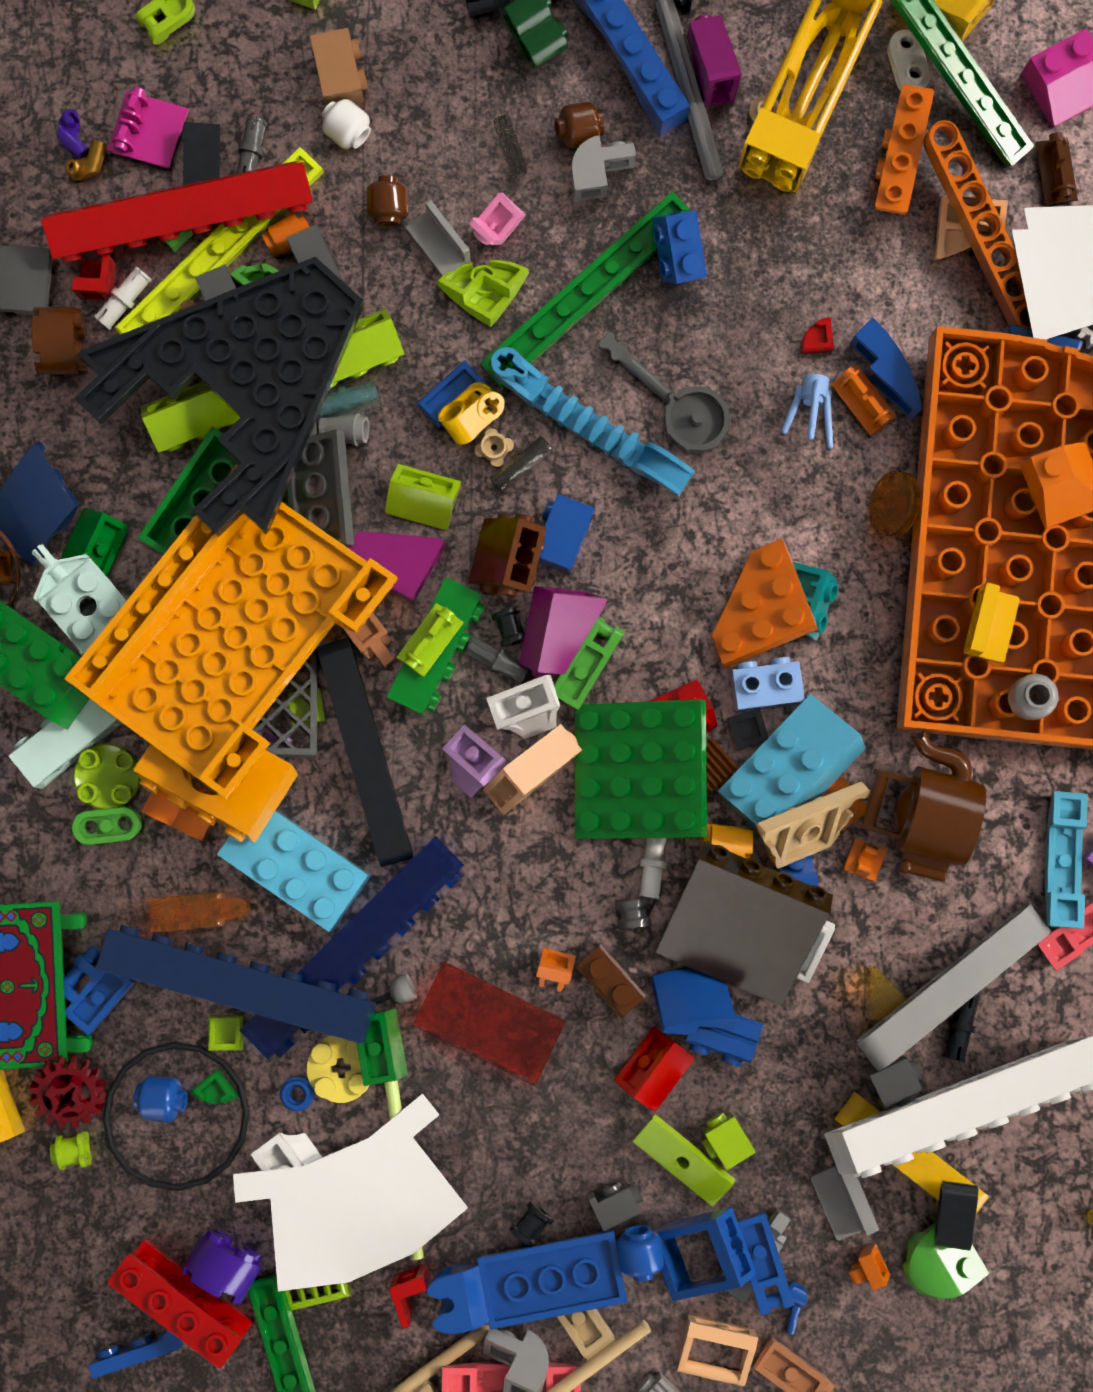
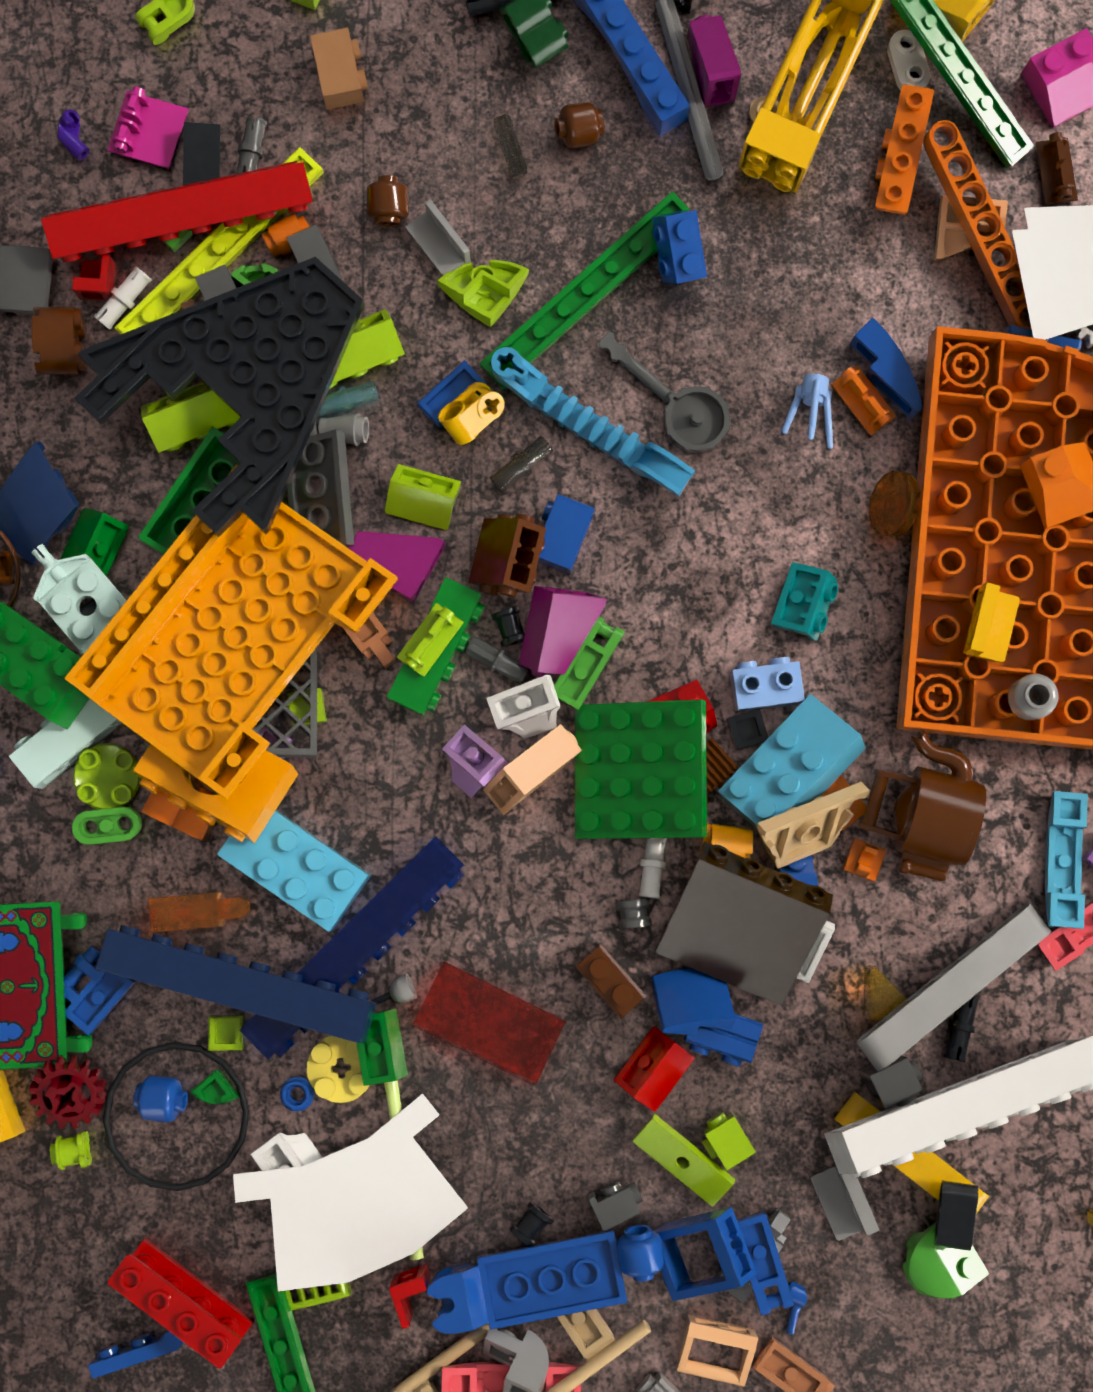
(89, 165): pearl gold arm -> none
(221, 1266): dark purple brick -> none
(345, 124): white head -> none
(365, 752): black beam -> none
(492, 438): tan plate -> none
(497, 221): bright pink bracket -> none
(555, 967): orange tile -> none
(593, 162): light grey brick -> none
(764, 607): orange plate -> none
(818, 338): red tile -> none
(870, 1268): orange tile -> none

